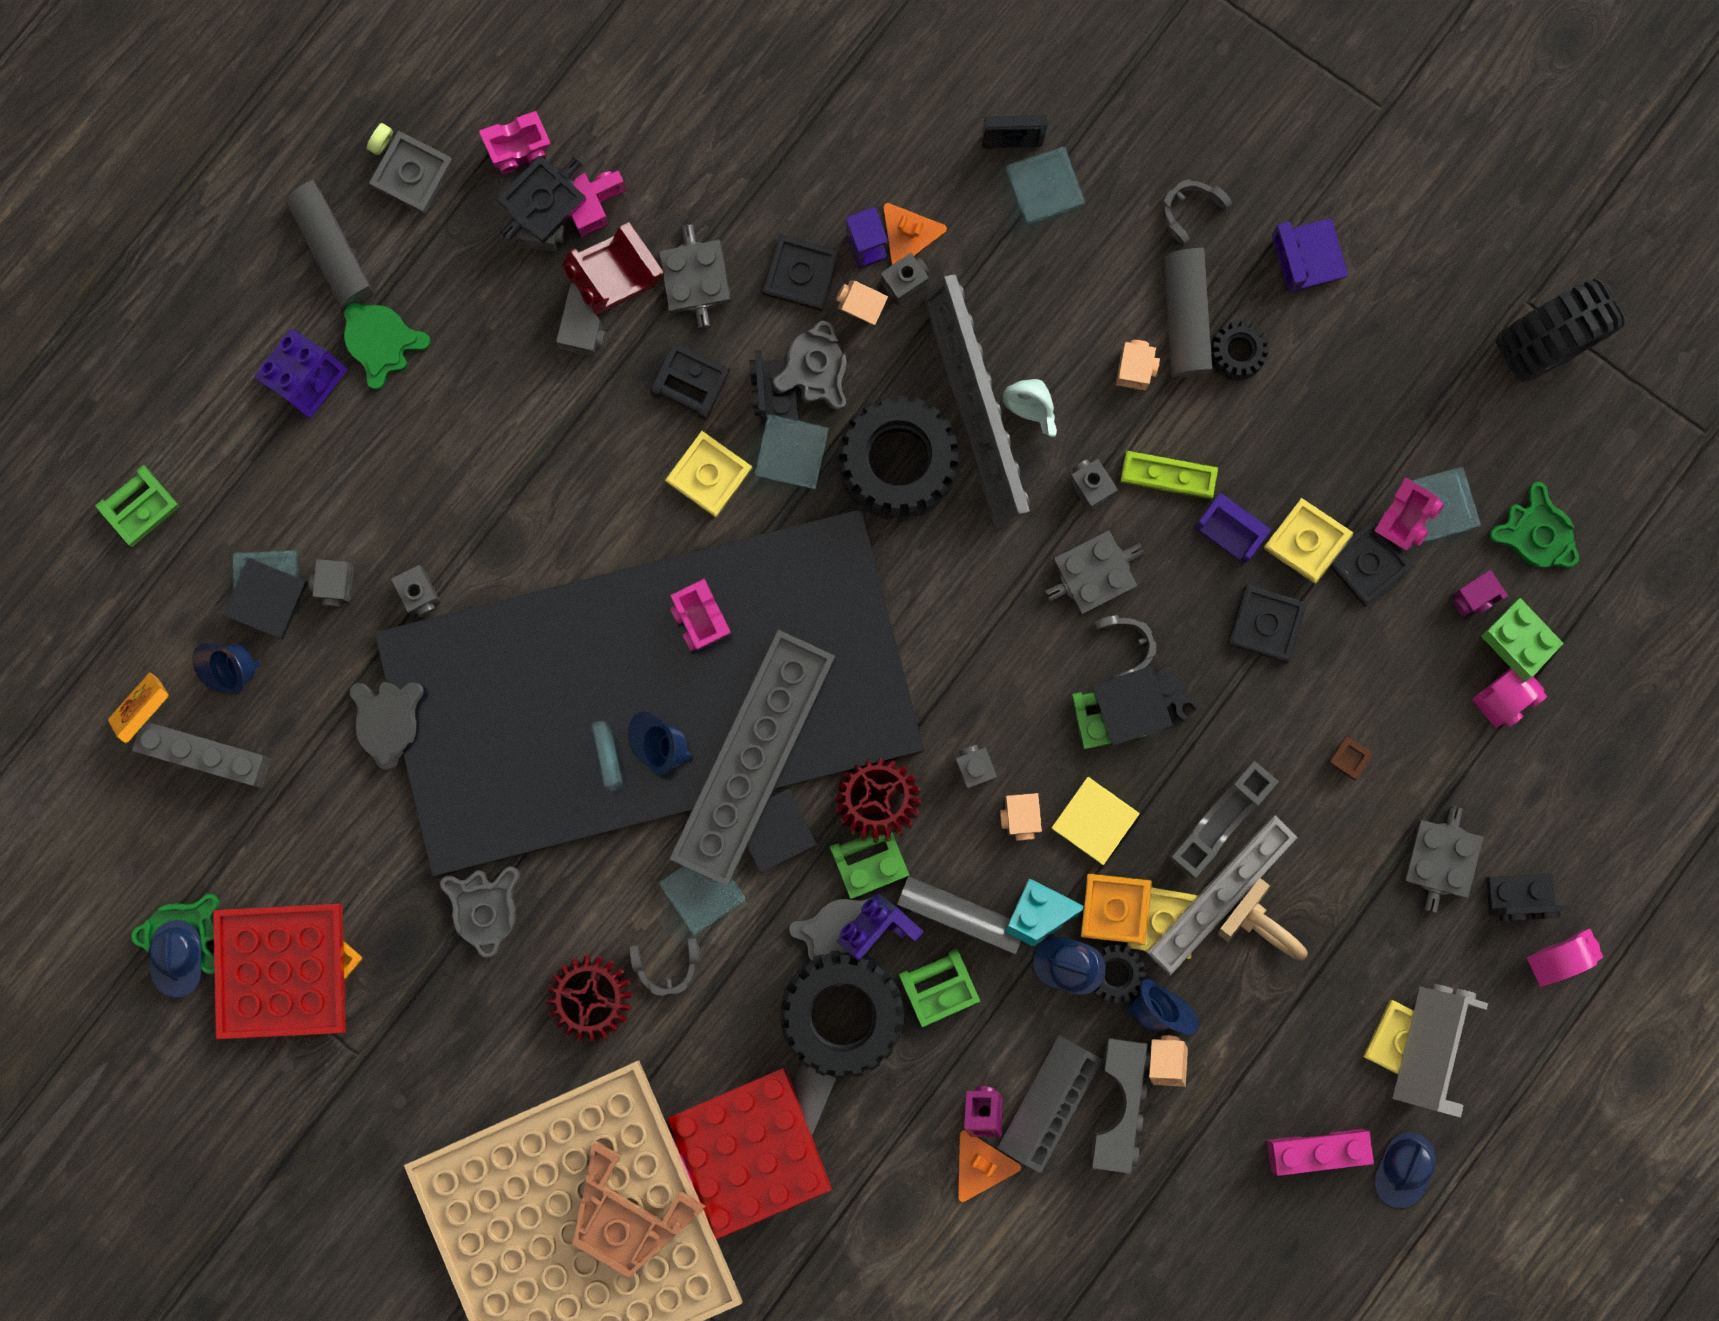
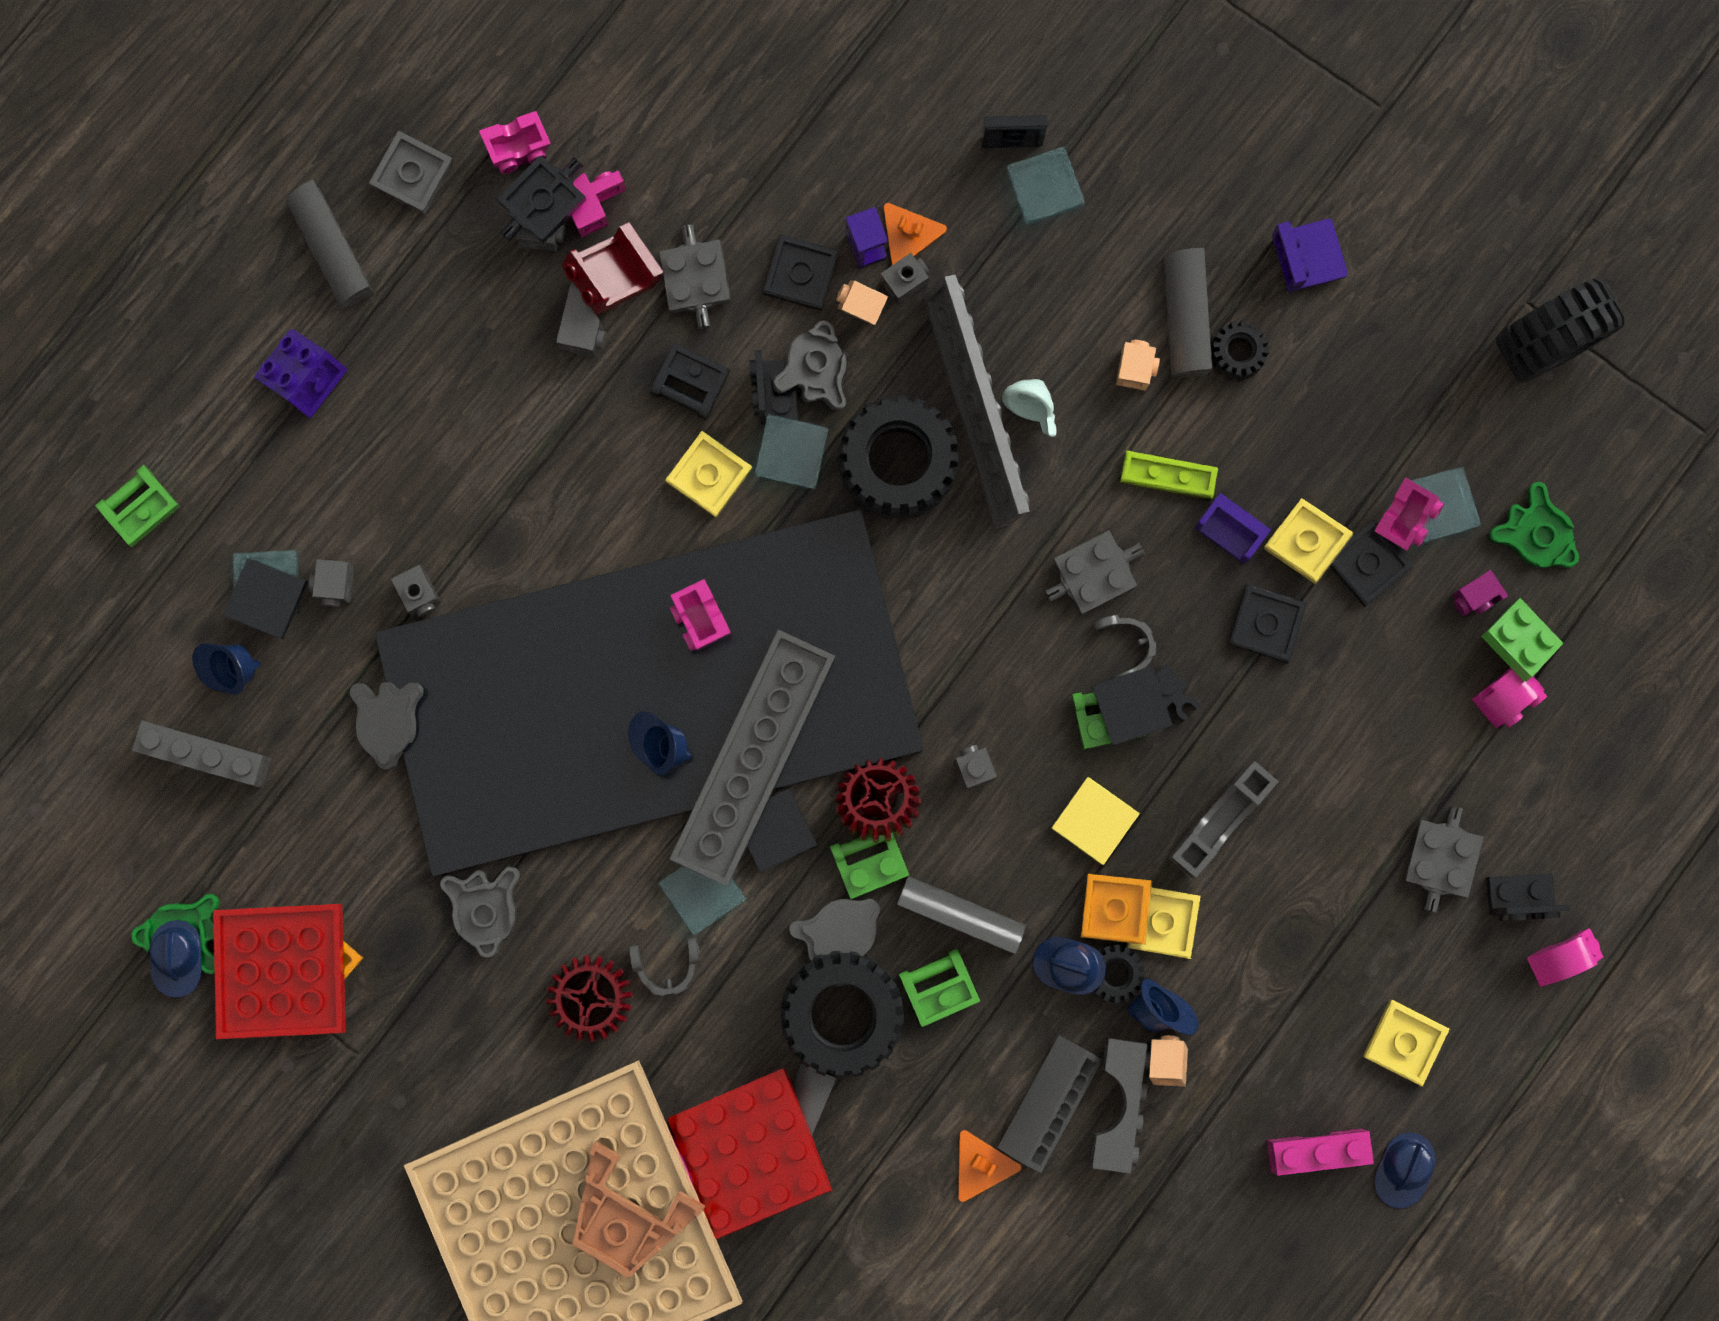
(138, 707): light orange tile -> none
(379, 340): green tile -> none
(380, 139): yellowish green tile -> none
(607, 755): clear light blue tile -> none
(872, 921): dark purple bracket -> none
(976, 1102): magenta brick -> none
(1021, 816): light nougat brick -> none
(1040, 913): wing -> none
(1092, 483): dark grey brick -> none
(1216, 194): dark grey piece -> none
(1221, 895): light grey tile -> none
(1251, 916): tan tile -> none
(1350, 758): reddish brown plate -> none
(1433, 1048): light grey panel -> none

